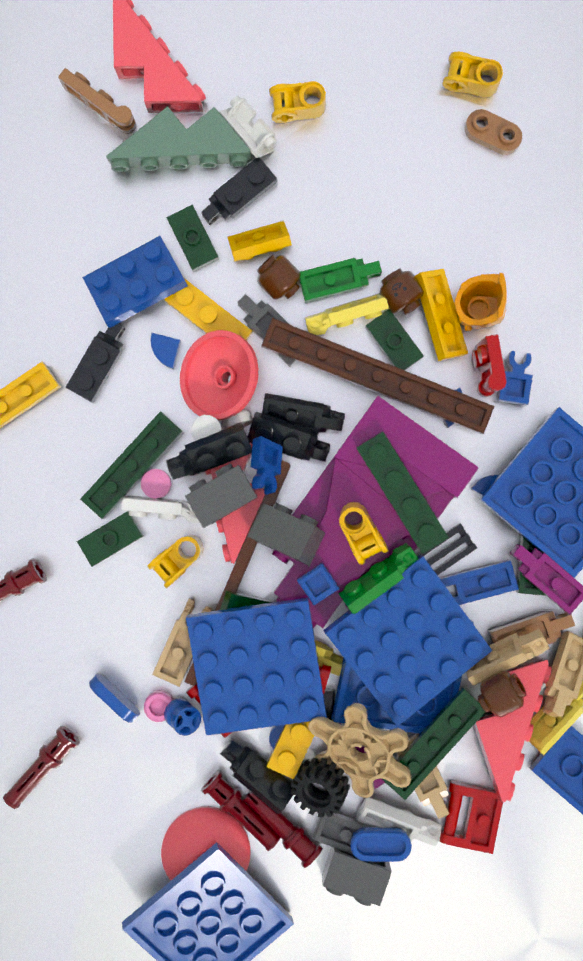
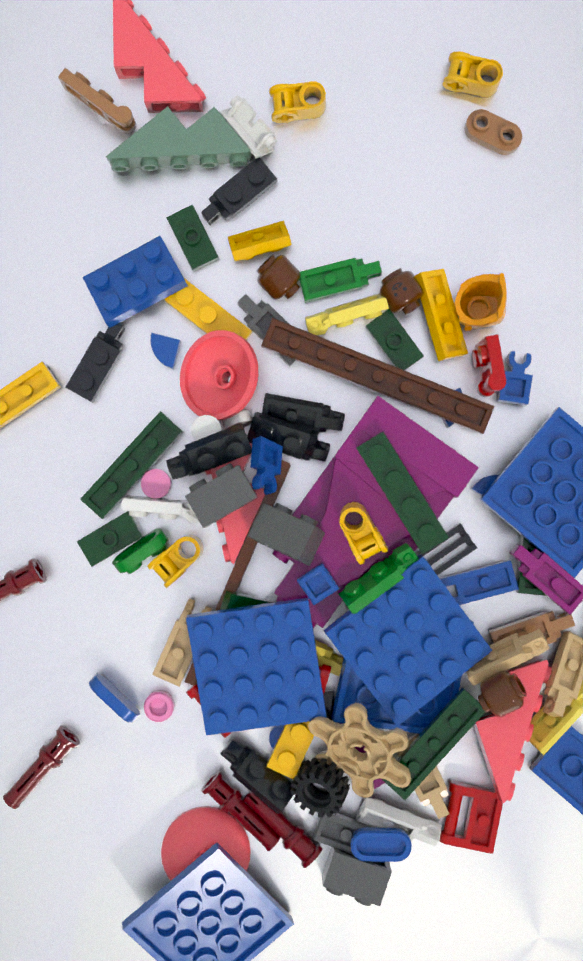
(132, 557): none -> green plate
(189, 715): blue wheel -> none

